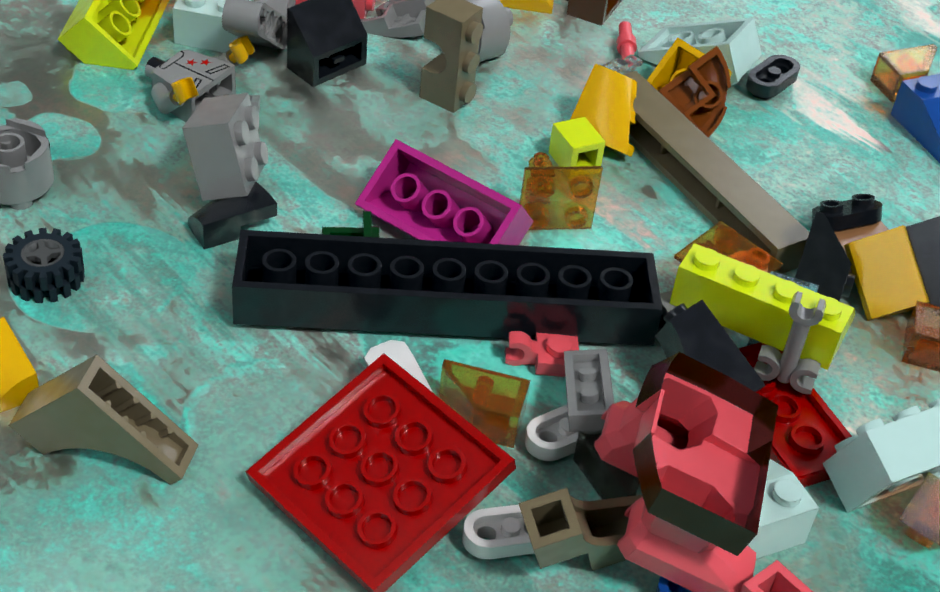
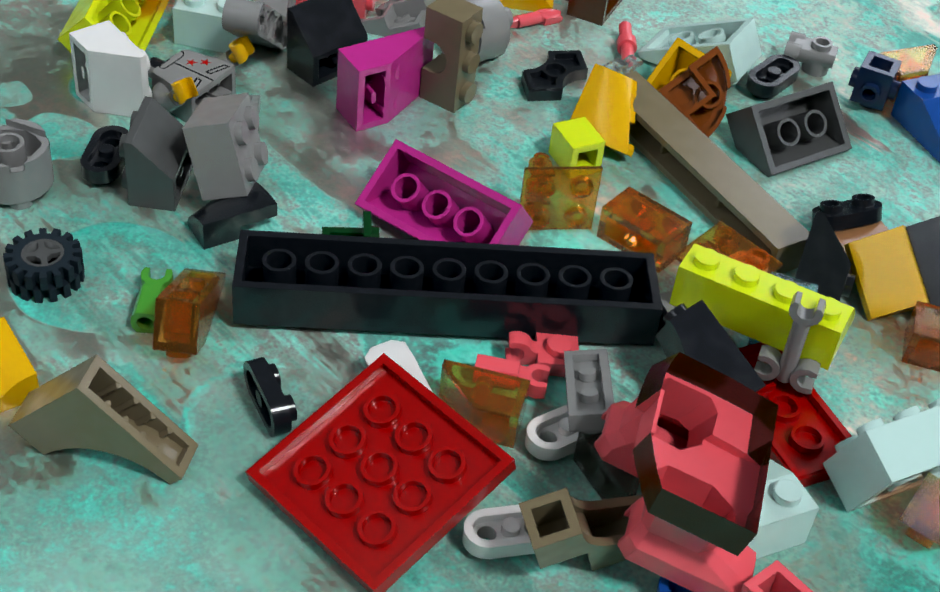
(101, 157): none -> black plate
(109, 69): none -> white slope
(144, 309): none -> bright green bar
(154, 158): none -> dark grey slope
(186, 312): none -> clear orange slope
(265, 391): none -> black plate
(380, 77): none -> dark pink slope
(533, 372): none -> coral bar
(542, 16): none -> coral piece
(549, 79): none -> black tile
(643, 225): none -> clear orange brick
(791, 130): none -> dark grey slope
(815, 53): none -> light grey plate
(875, 81): none -> dark blue brick

